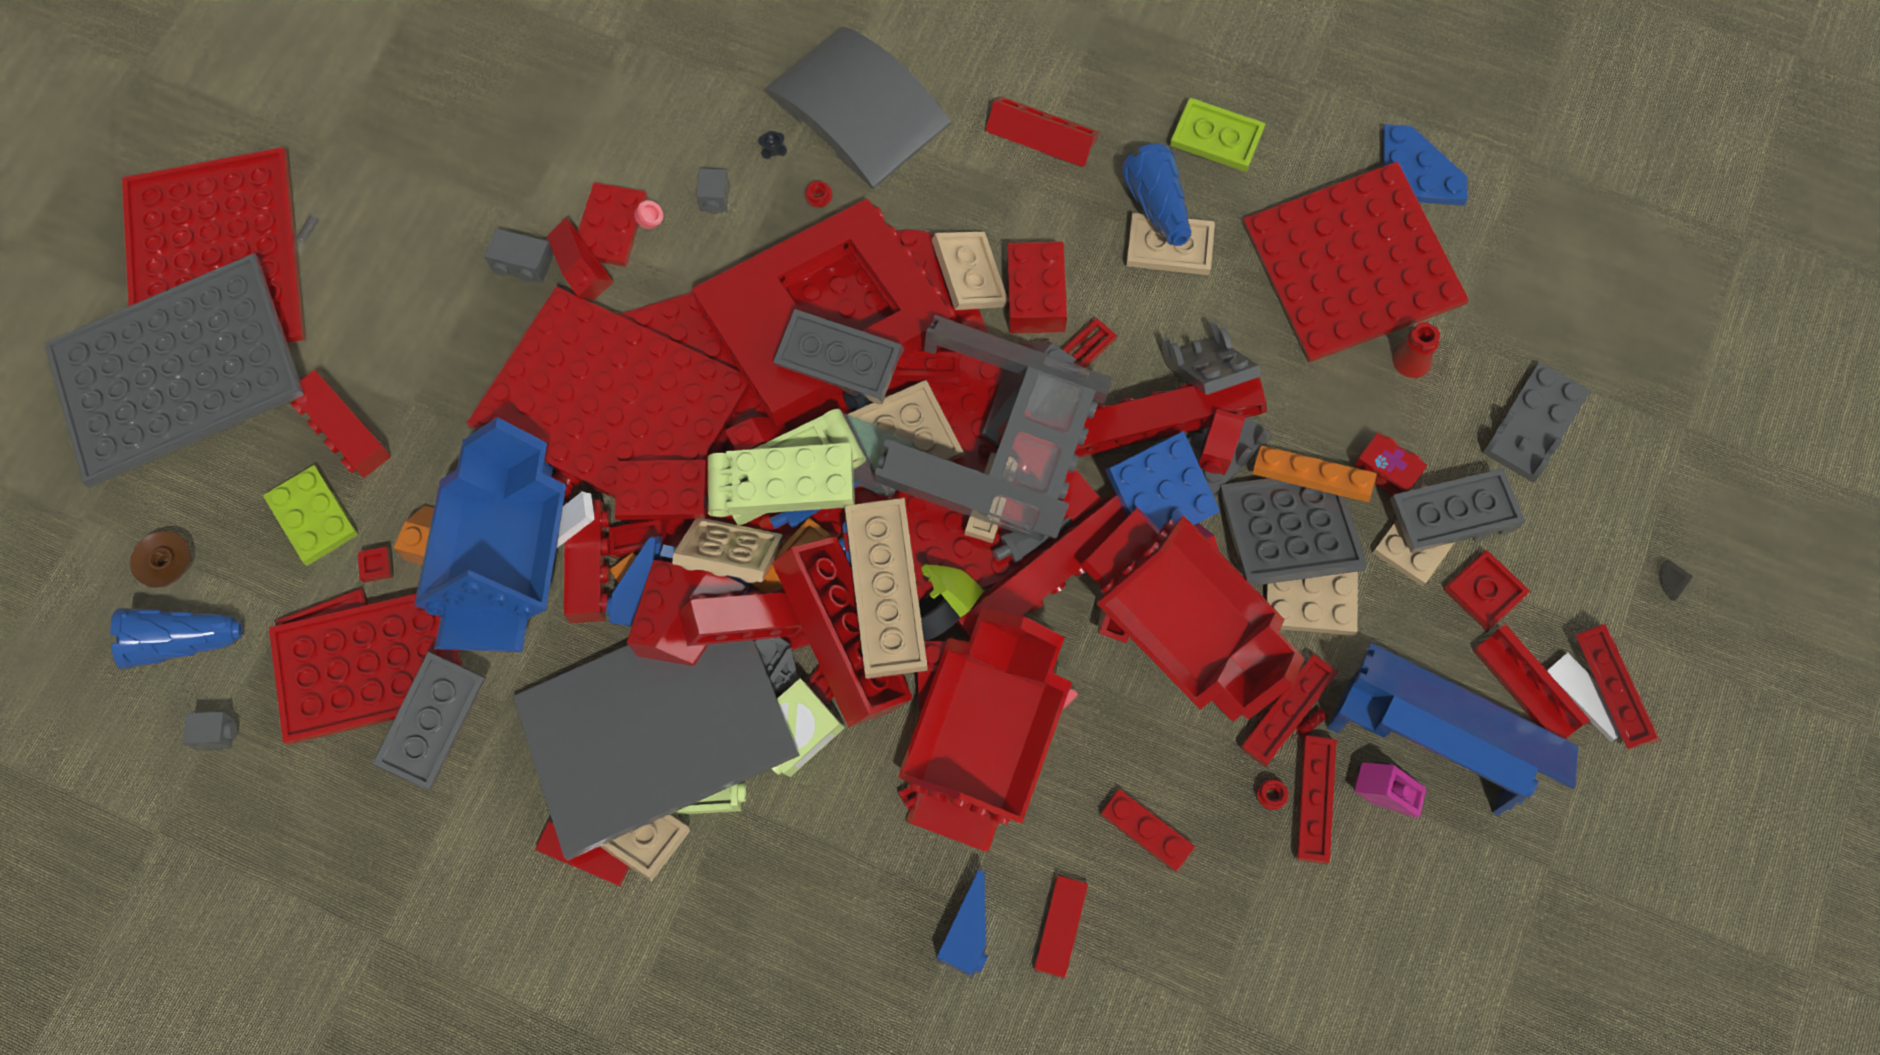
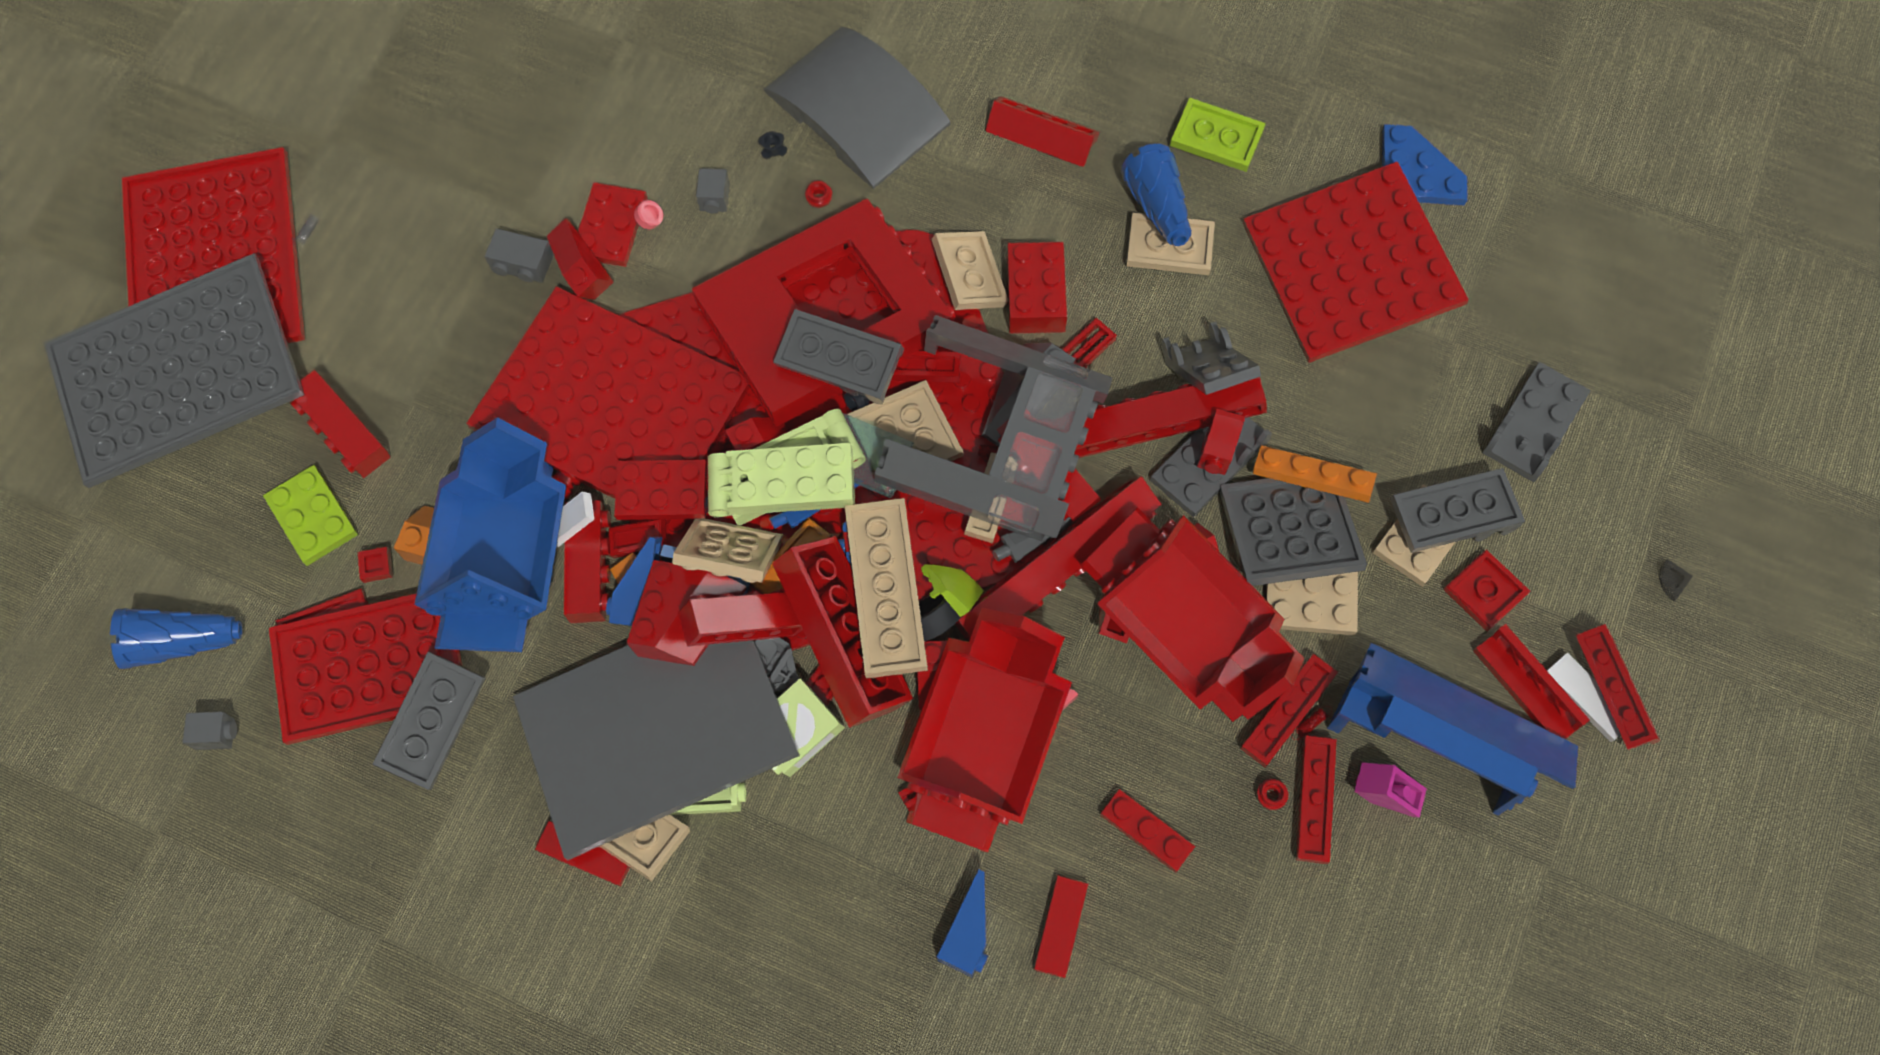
(152, 551): reddish brown dish -> none
(1164, 483): blue plate -> none
(1394, 466): red brick -> none
(1416, 352): red plant -> none

